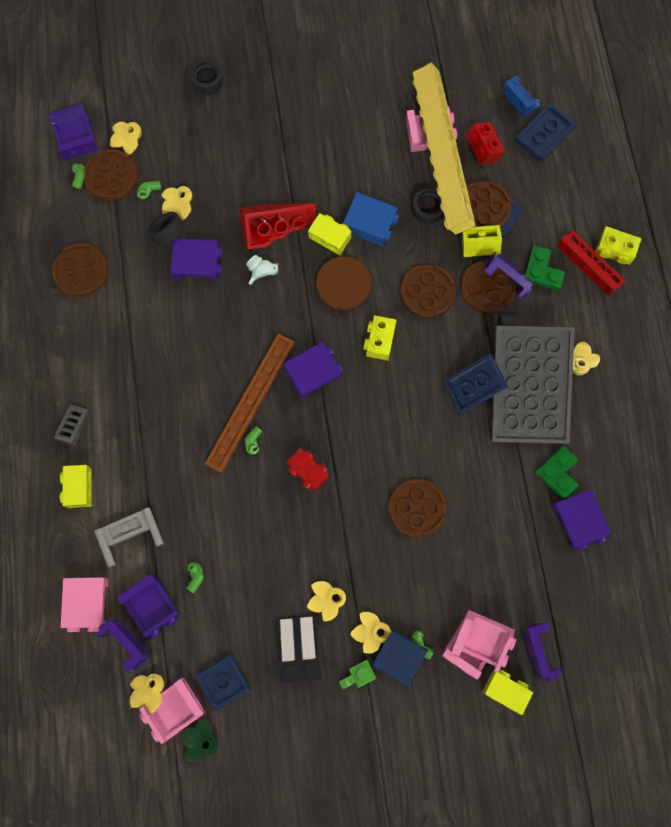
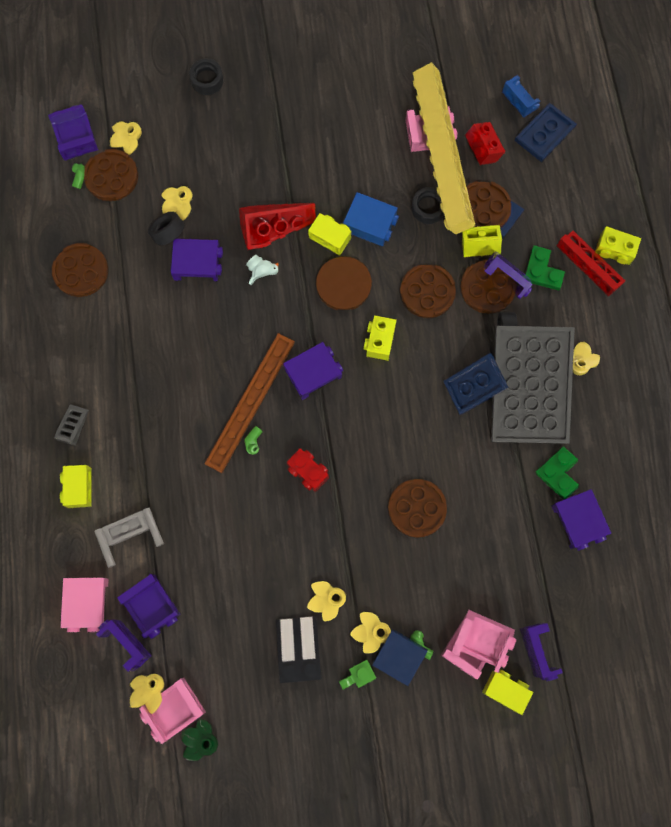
(147, 187): bright green arm -> none
(196, 575): bright green arm -> none
(222, 682): dark blue tile -> none

